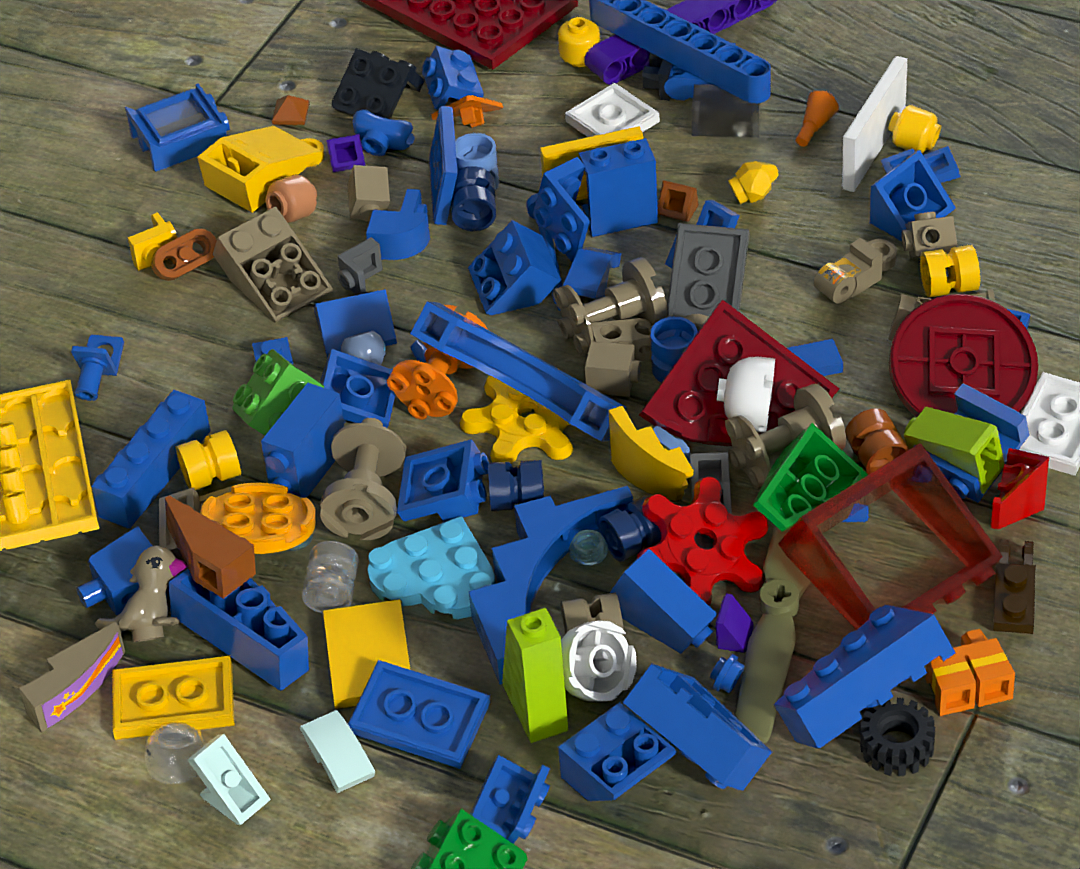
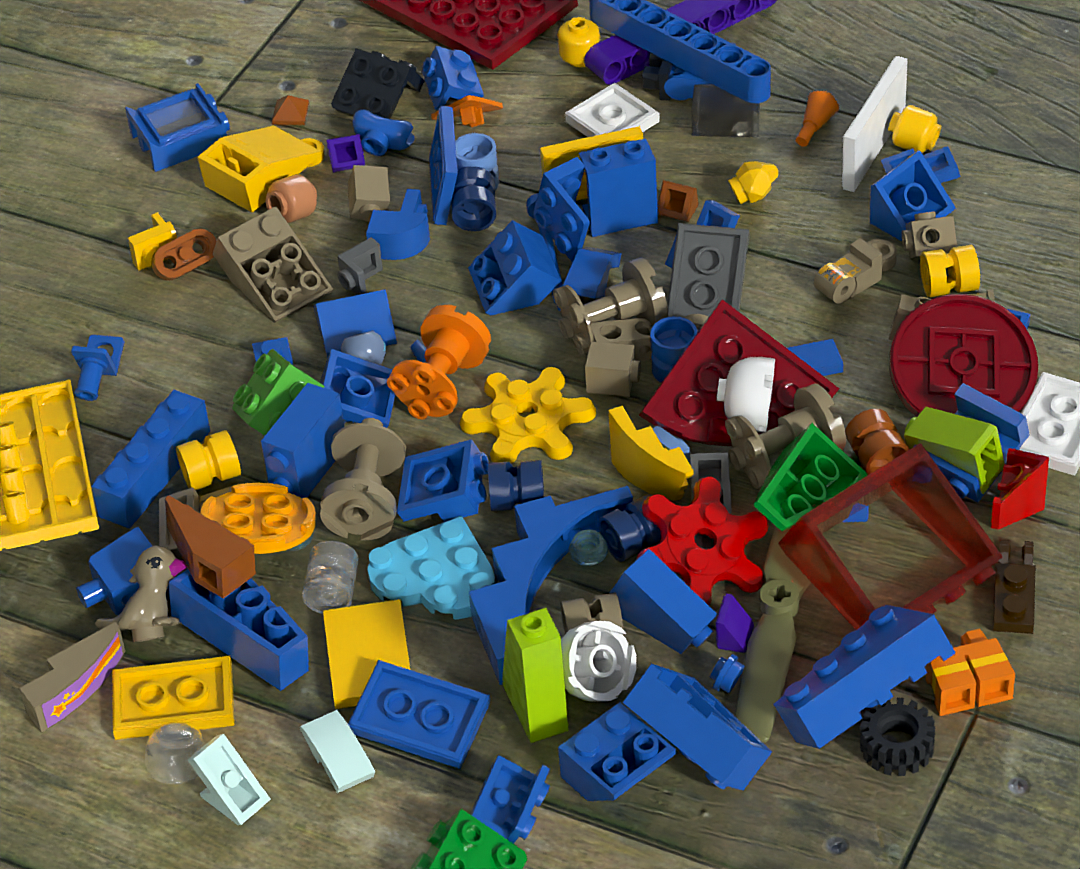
(515, 367): blue arch -> none

